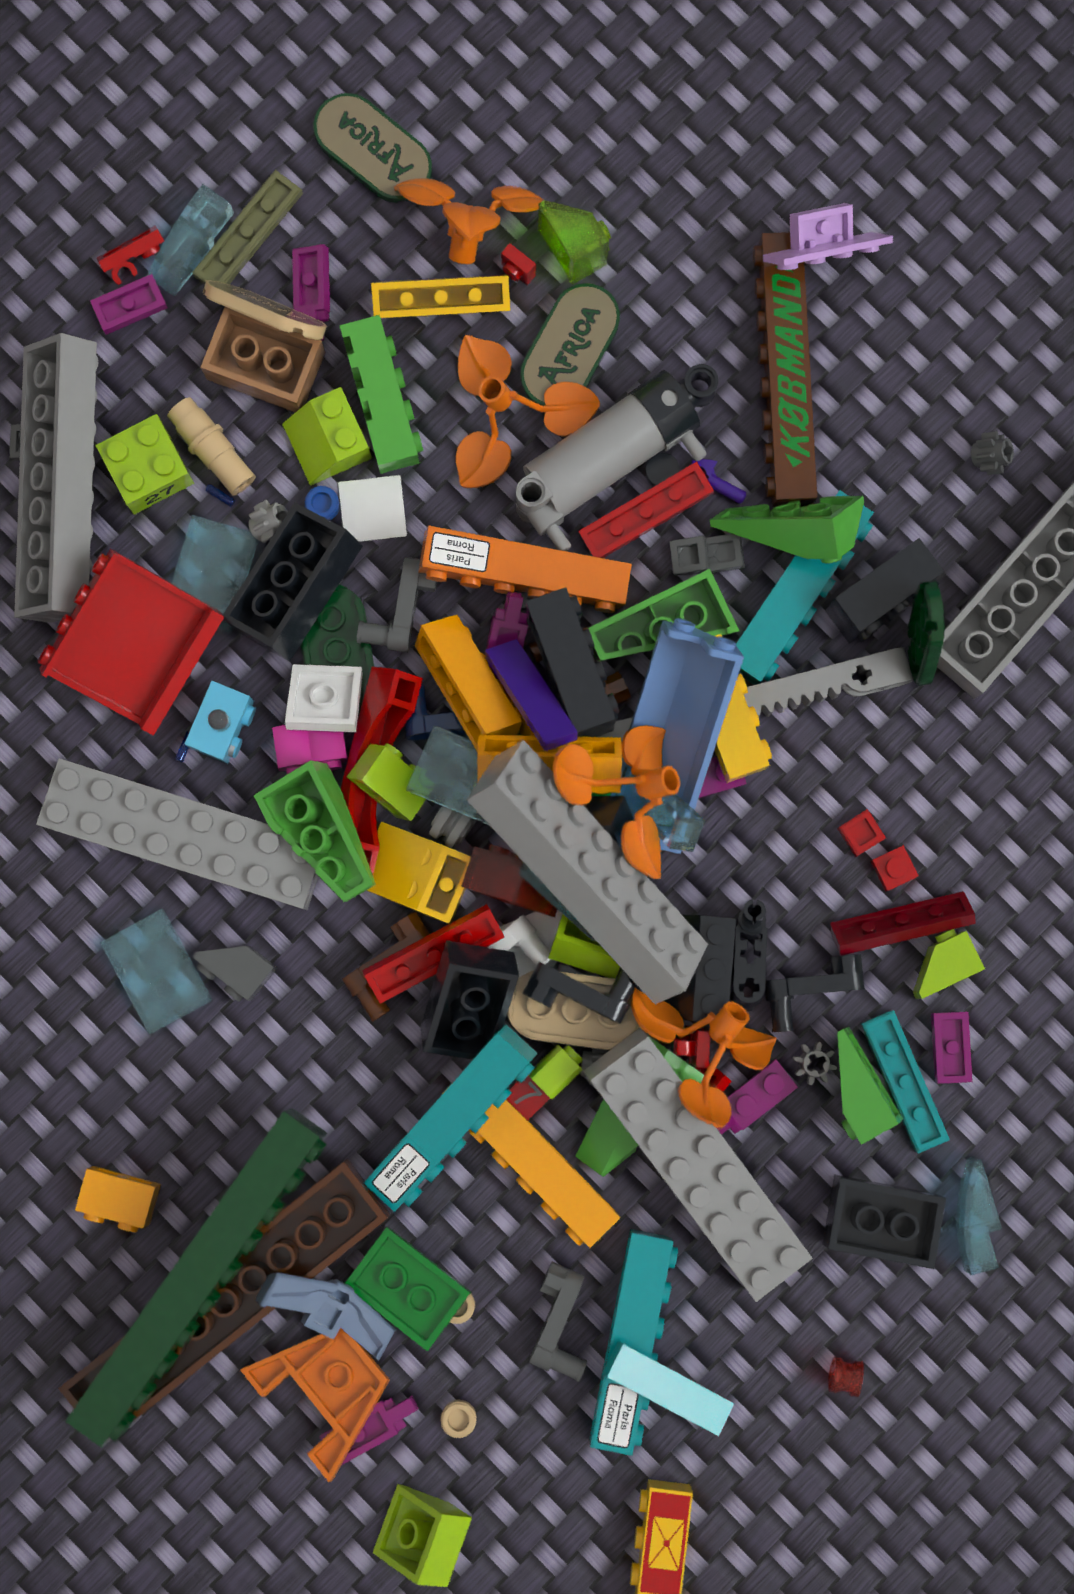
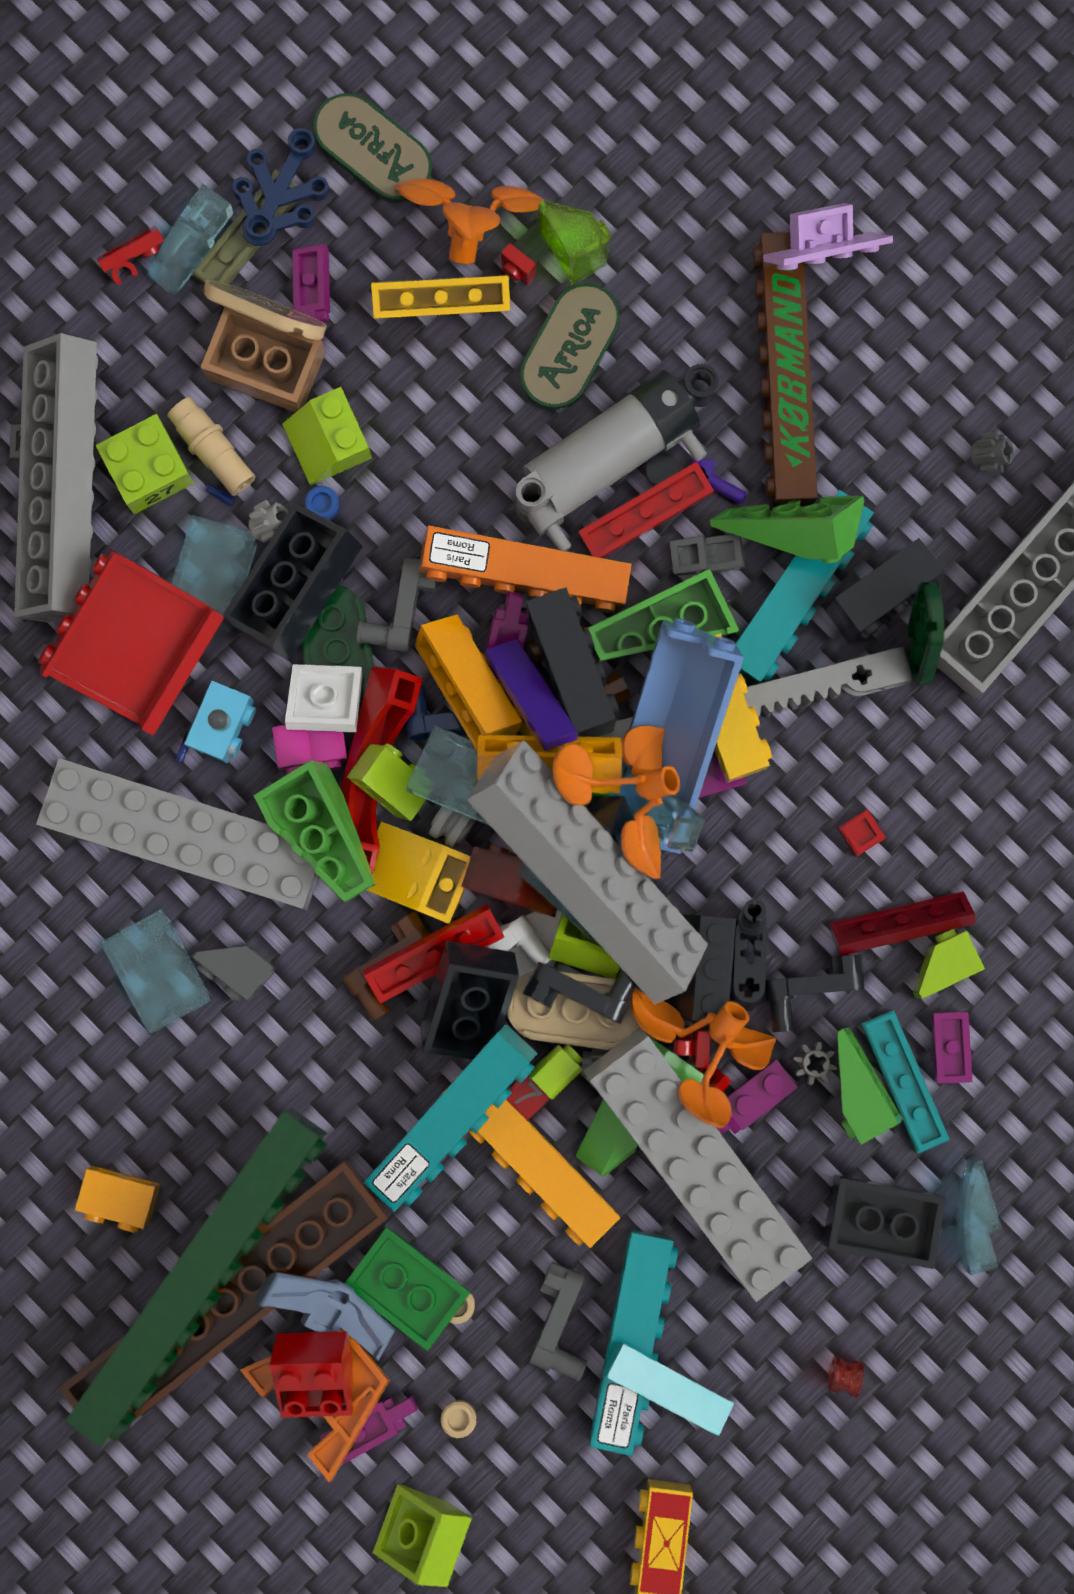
(128, 304): magenta plate -> none
(277, 193): none -> dark blue plant
(313, 1374): none -> red slope
(373, 508): white sticker -> none
(380, 394): bright green wedge -> none
(481, 372): orange plant -> none
(894, 868): red plate -> none

